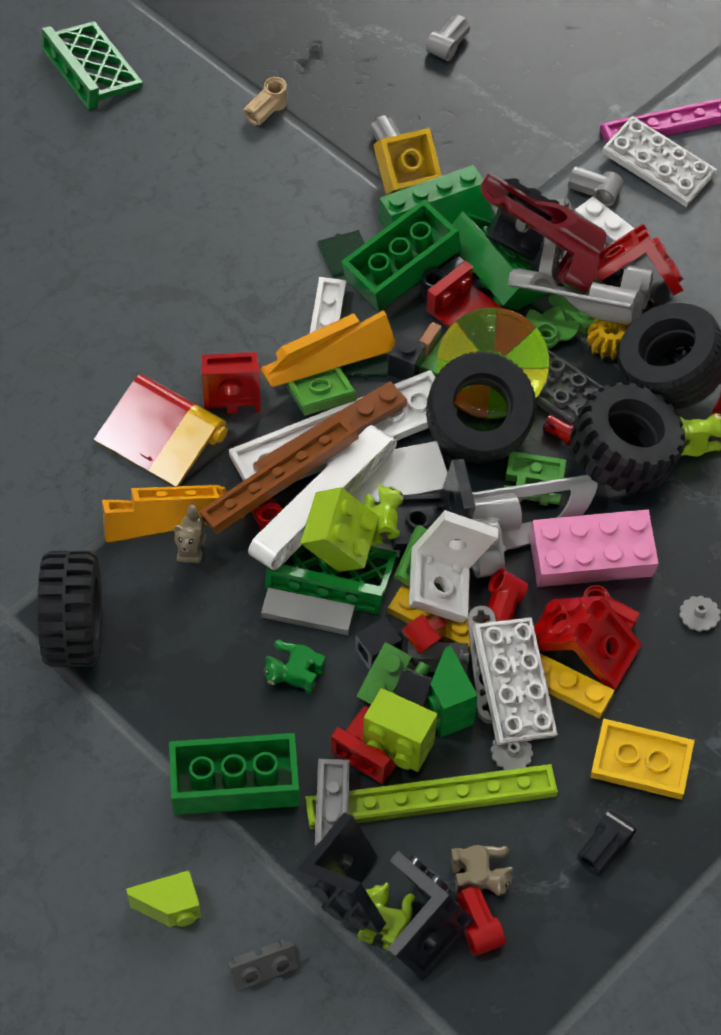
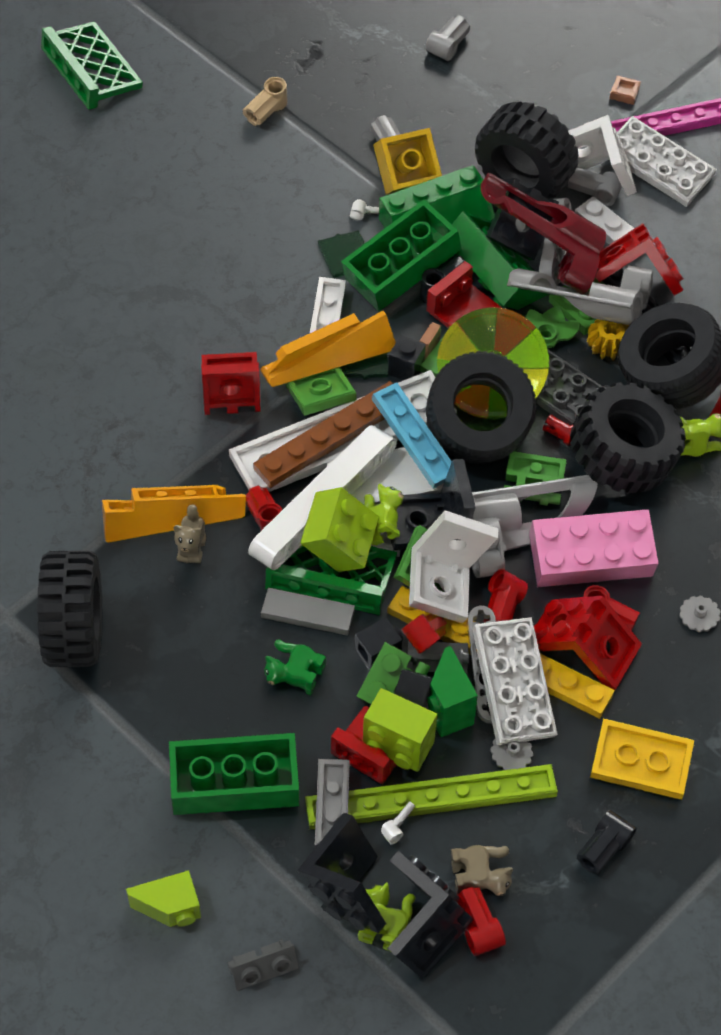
(160, 430): door -> none
(278, 475): dark orange plate -> none
(359, 208): none -> white hand
(391, 828): none -> white hand
(413, 433): none -> medium azure plate
(527, 146): none -> black tyre
(603, 145): none -> white bracket
(625, 90): none -> nougat tile

